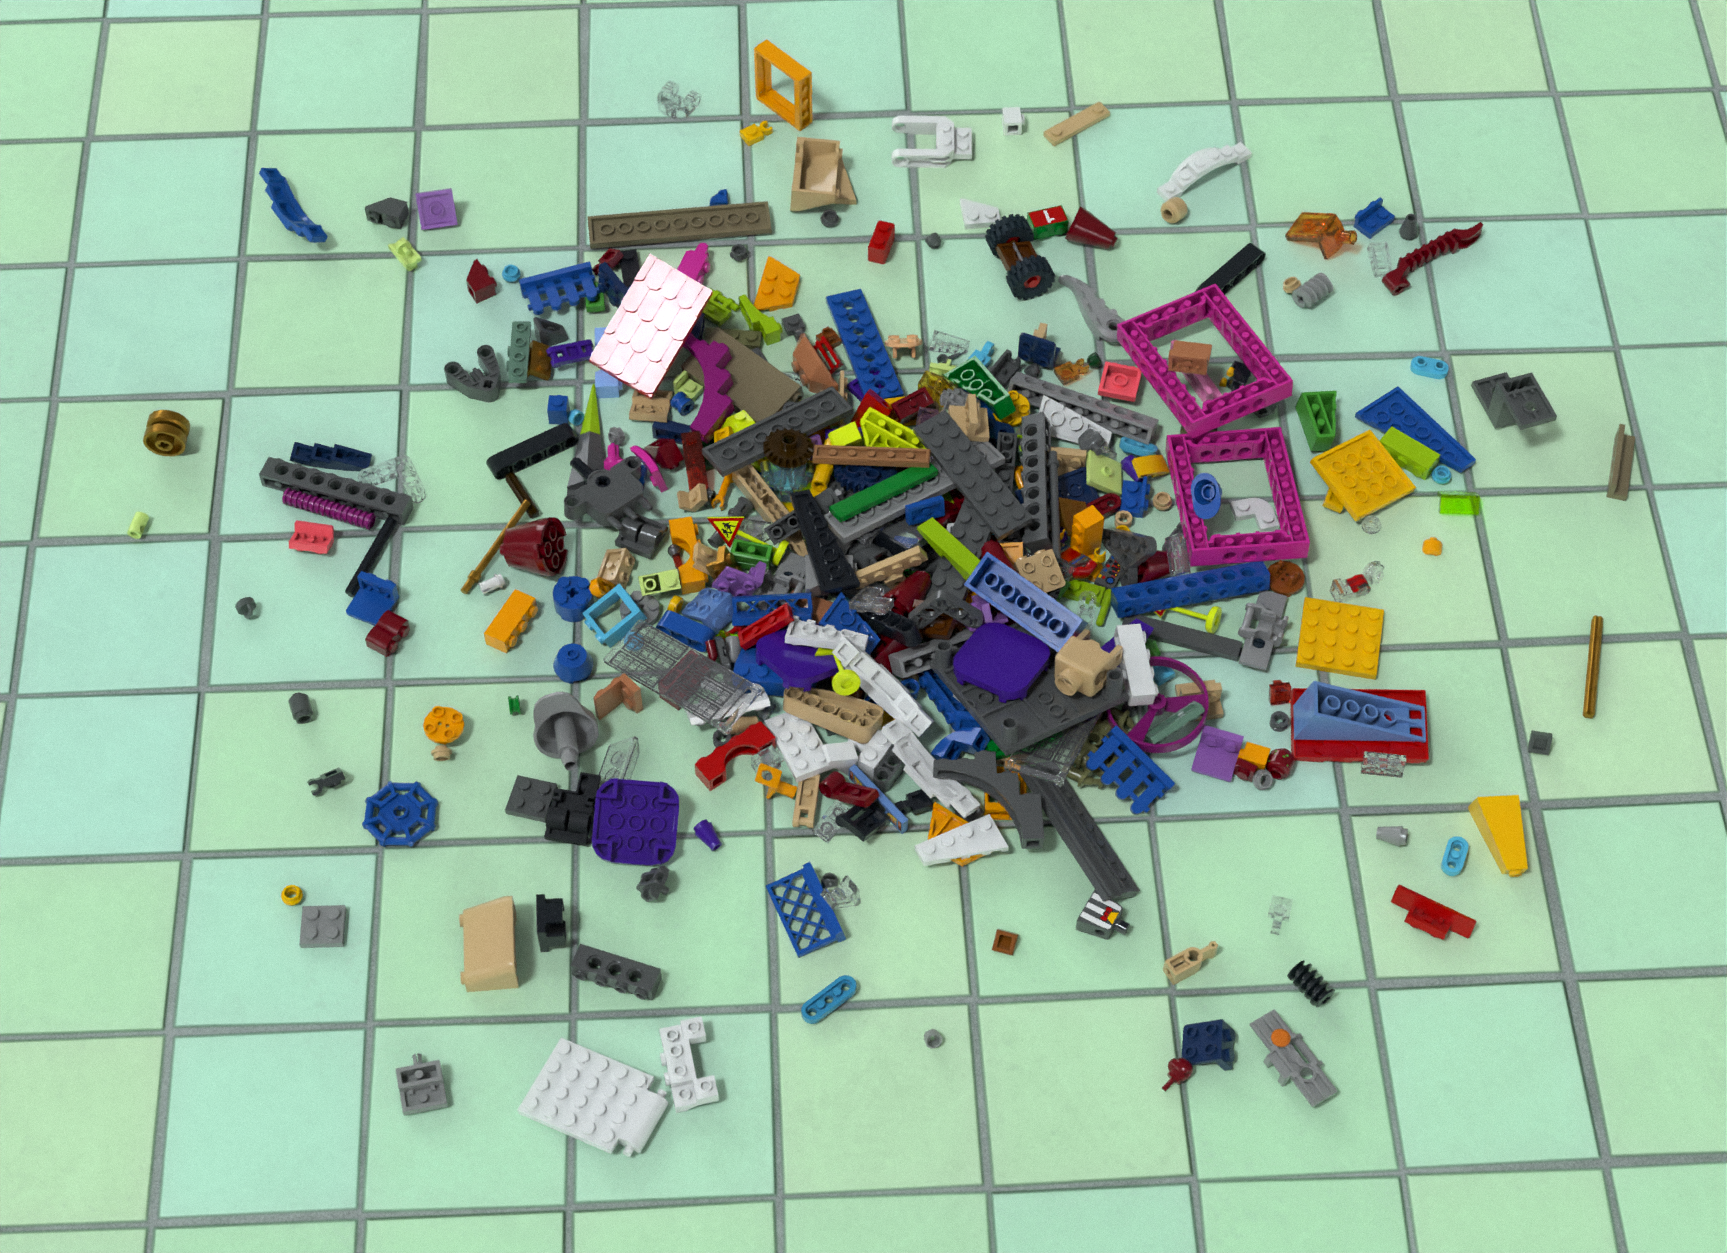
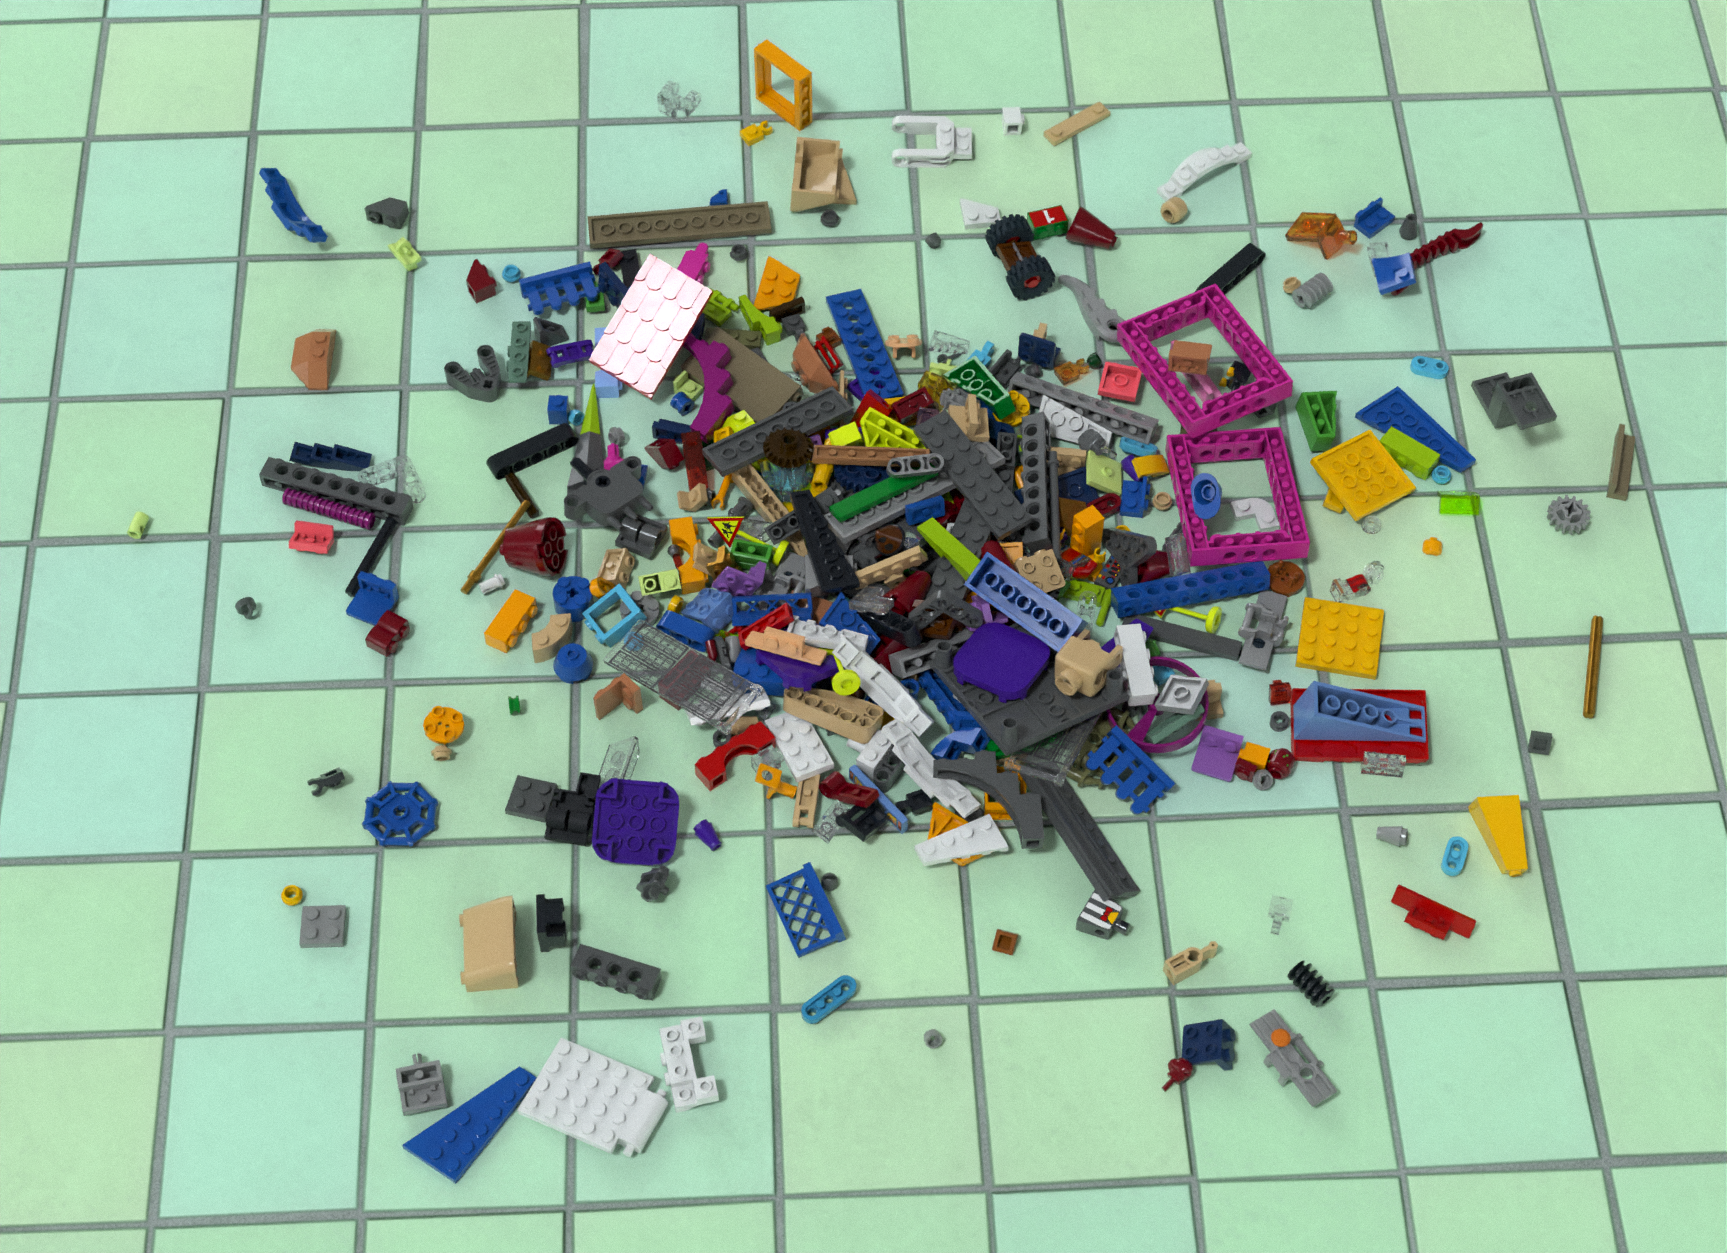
(166, 433): pearl gold wheel -> none
(300, 708): dark grey brick -> none
(314, 357): none -> nougat wedge
(436, 208): medium lavender bracket -> none
(462, 1135): none -> blue wing
(552, 638): none -> tan brick
(563, 727): light grey piece -> none
(650, 463): dark pink plate -> none
(651, 410): tan slope -> none
(785, 644): none -> light nougat bracket
(788, 309): none -> dark brown plate
(841, 755): white slope -> none
(843, 895): clear slope -> none
(881, 242): red brick -> none
(889, 539): none -> reddish brown hat
(907, 471): none -> light grey beam
(1123, 514): tan bush -> none
(1181, 694): none -> light grey plate
(1394, 272): none -> blue plate
(1559, 511): none -> light grey gear

